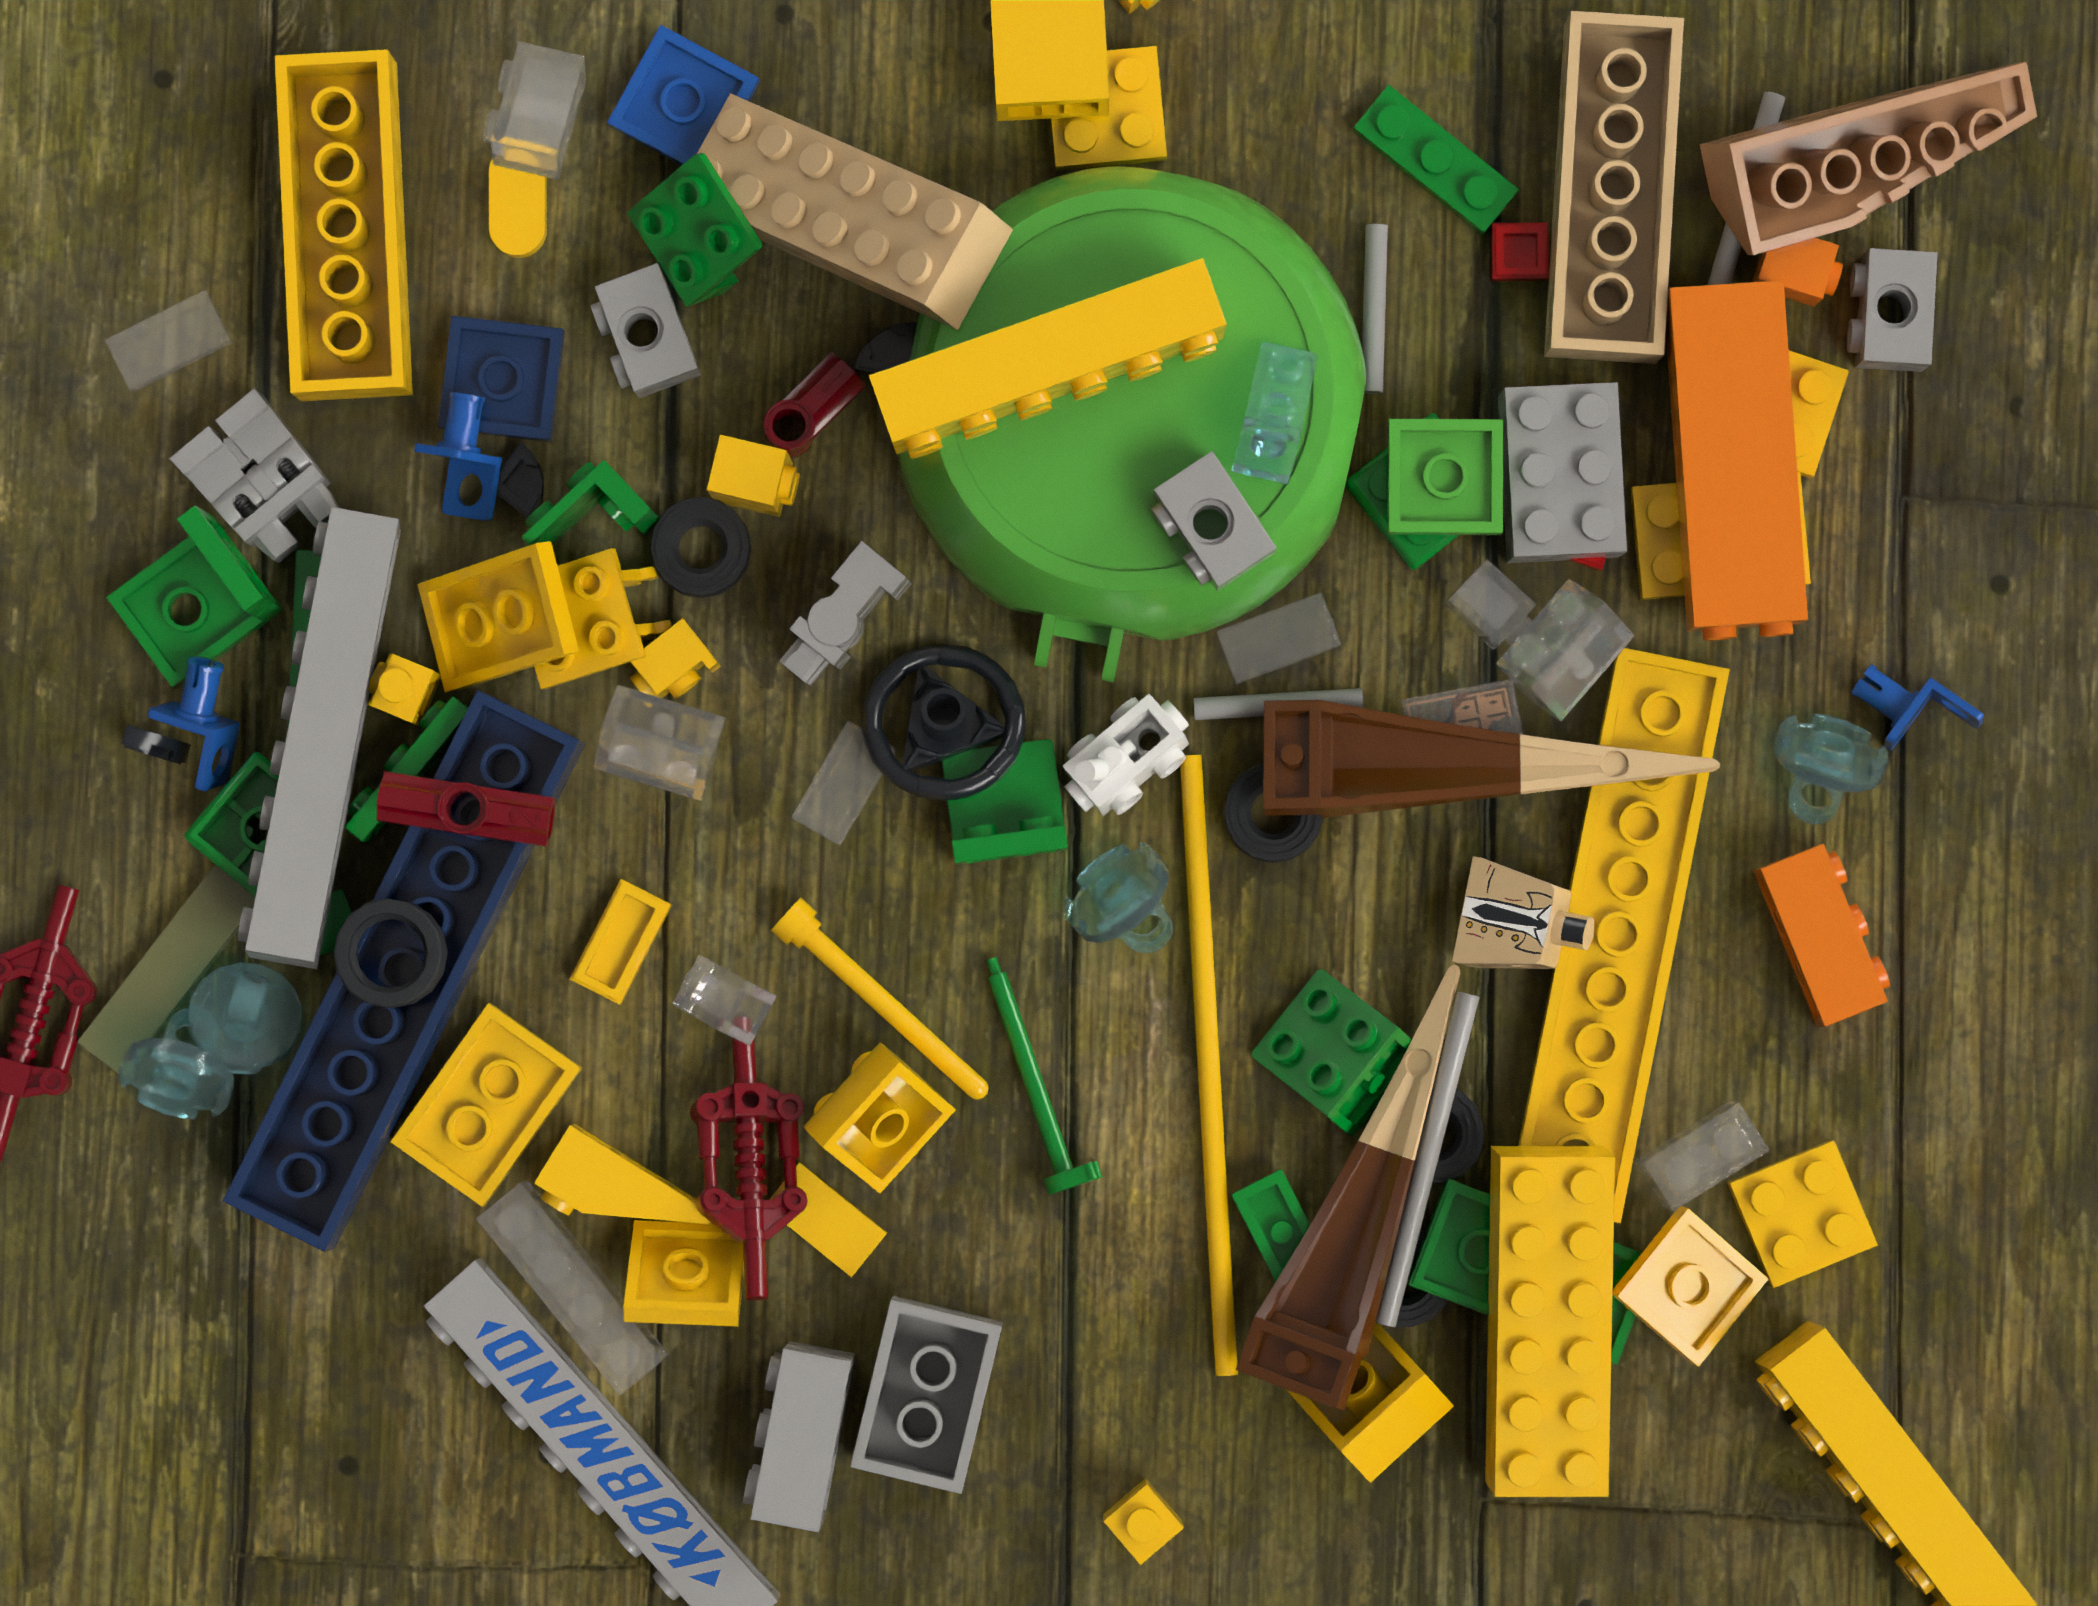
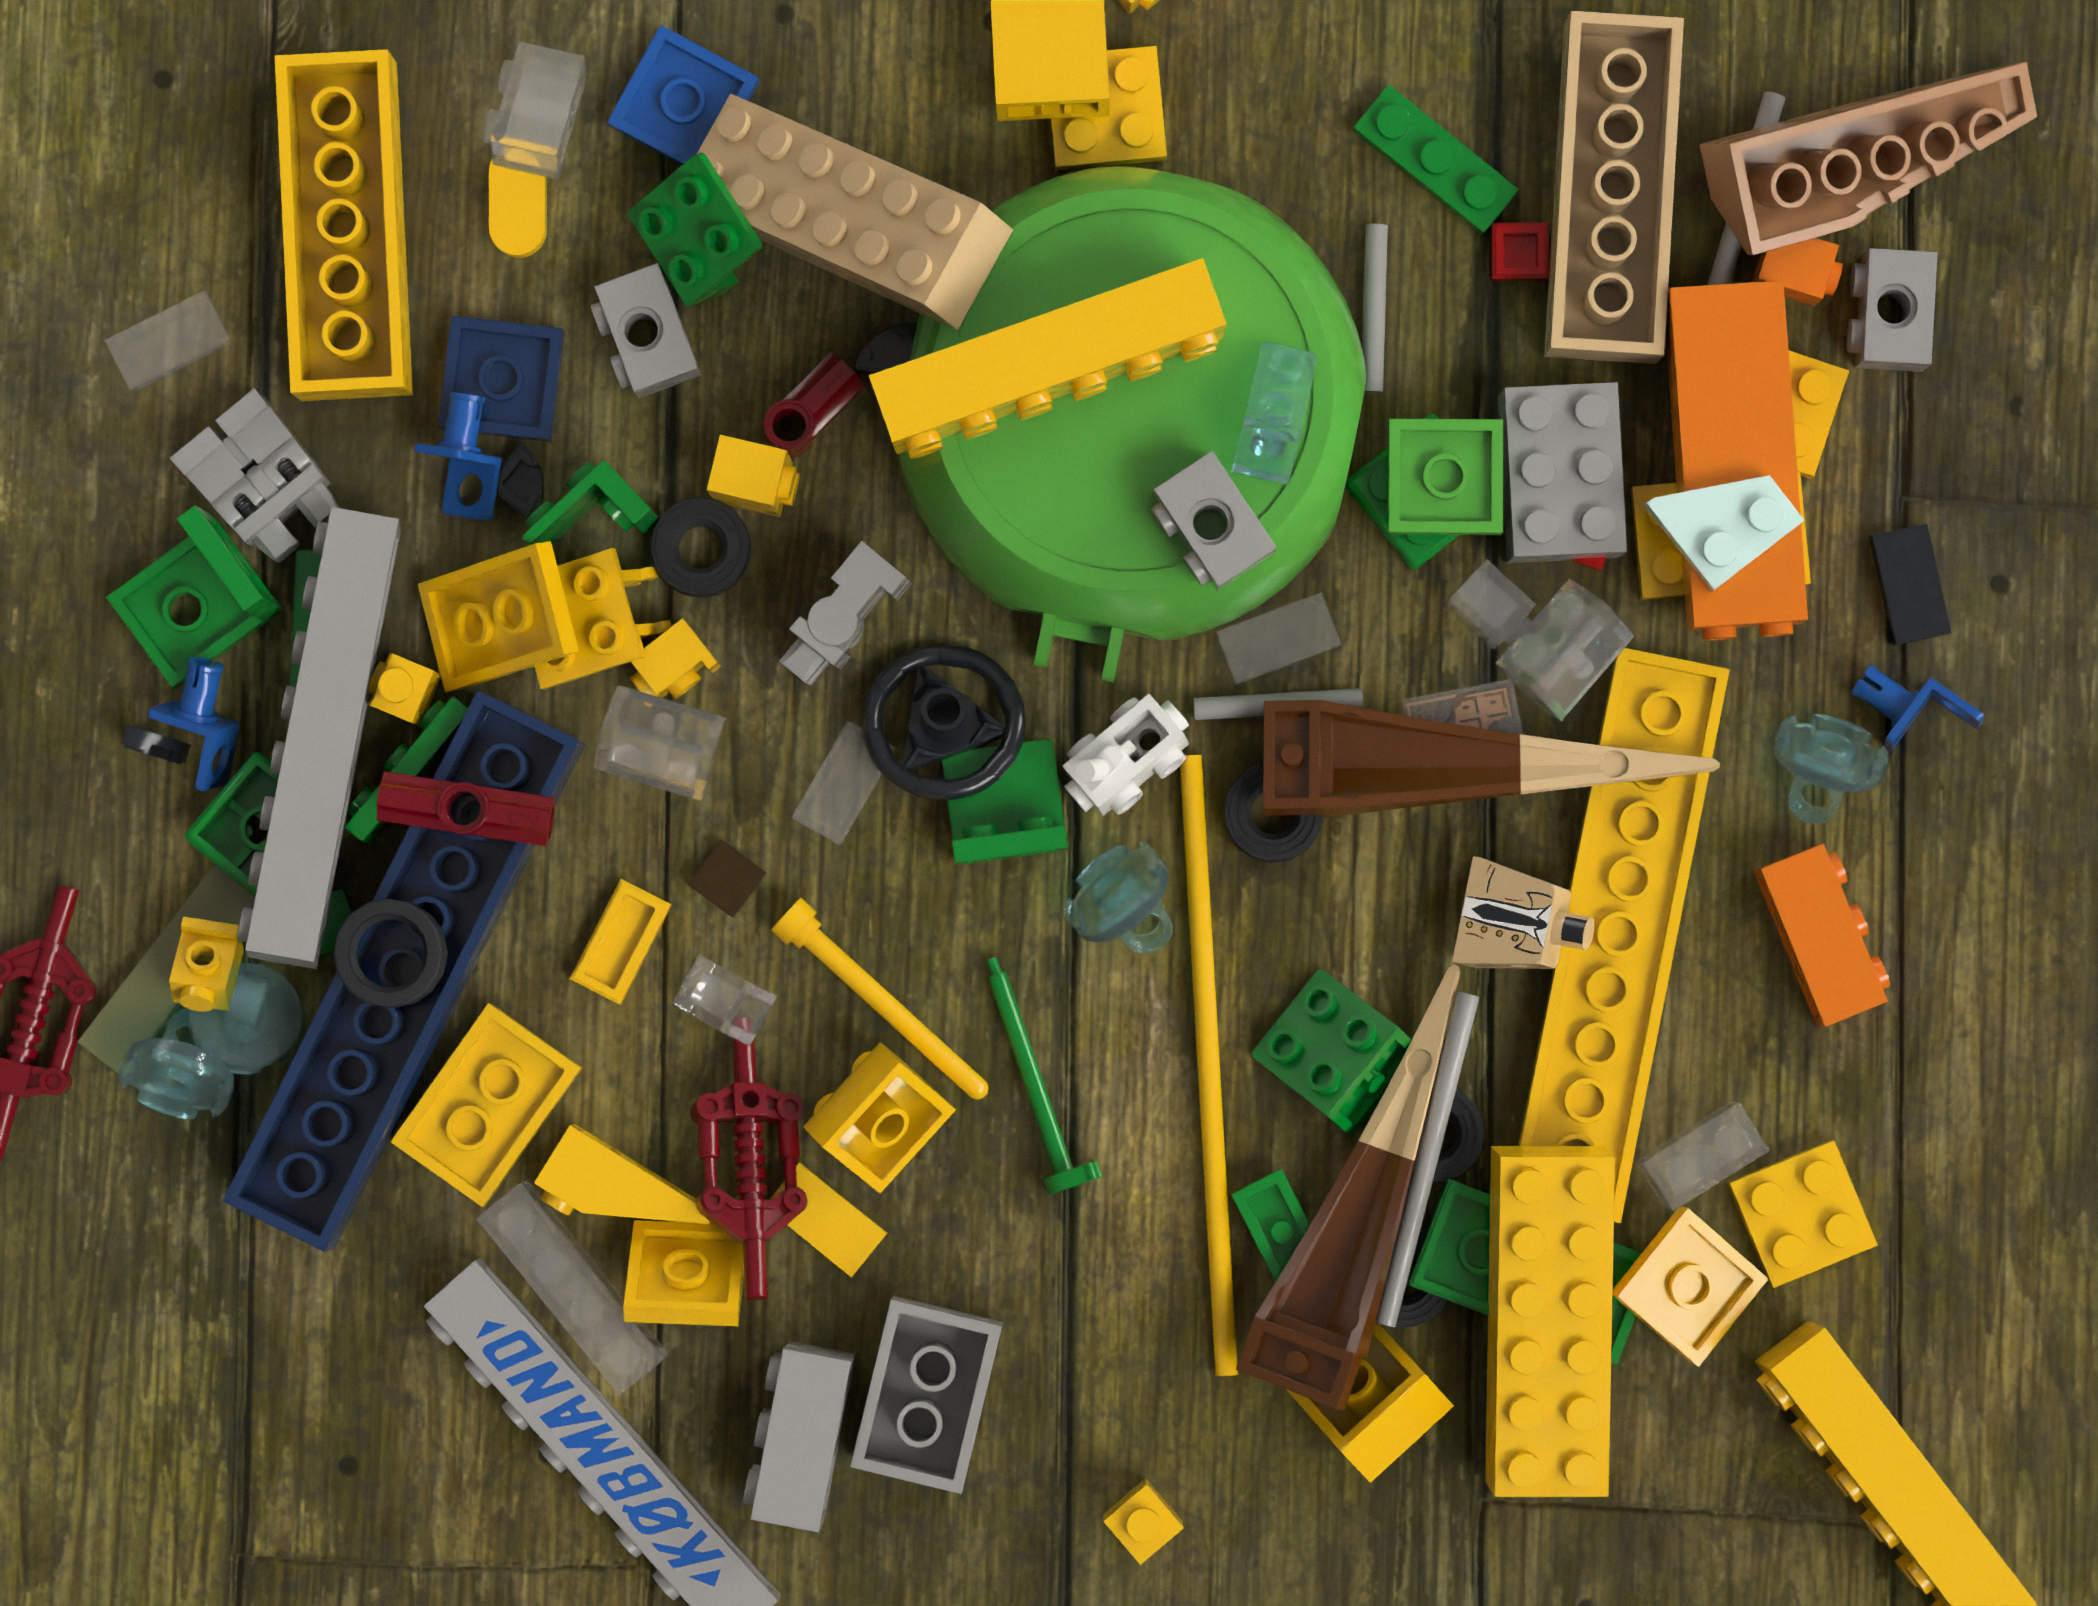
(206, 965): none -> yellow brick
(727, 878): none -> dark brown tile
(1725, 524): none -> light aqua wing
(1910, 584): none -> black tile

